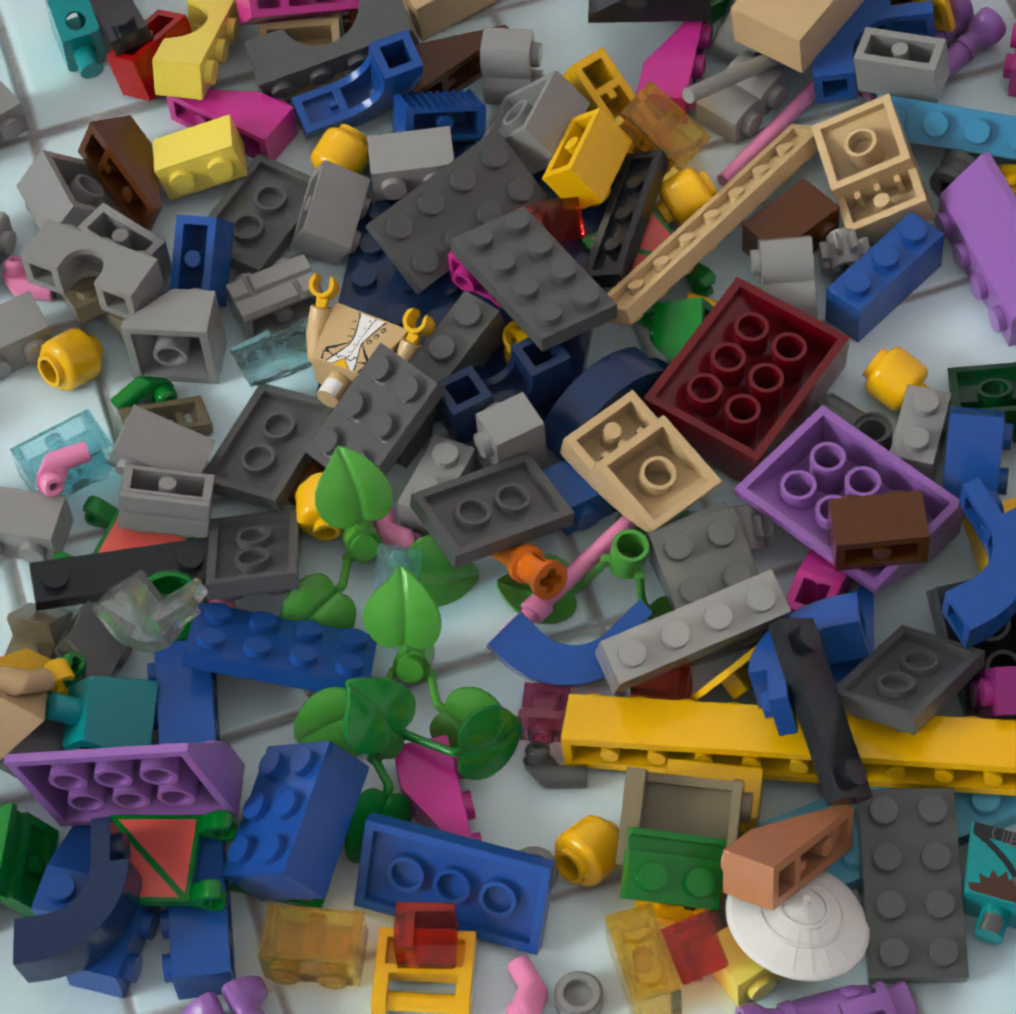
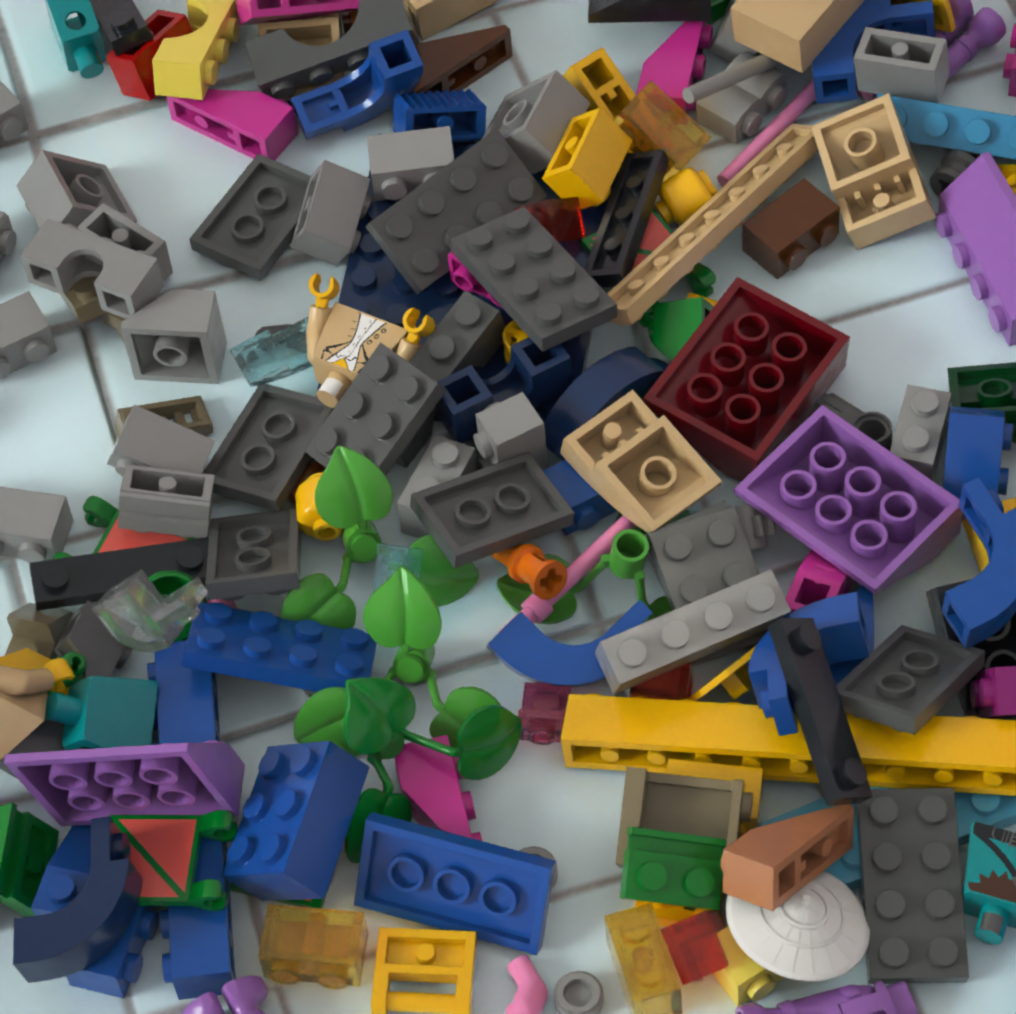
(17, 282): bright pink arm -> none
(56, 466): bright pink arm -> none
(70, 359): yellow head -> none
(75, 429): clear light blue brick -> none
(124, 166): reddish brown slope -> none
(145, 389): green arm -> none
(199, 157): light yellow brick -> none
(202, 254): blue brick -> none
(272, 295): light grey brick -> none
(342, 147): yellow head -> none
(395, 534): bright pink arm -> none
(426, 935): clear red panel -> none
(508, 61): light grey brick -> none
(547, 770): dark grey arm -> none
(587, 851): yellow head -> none
(787, 270): light grey brick -> none
(841, 250): light grey gear -> none
(878, 530): reddish brown brick -> none
(884, 276): blue brick -> none
(890, 374): yellow head -> none

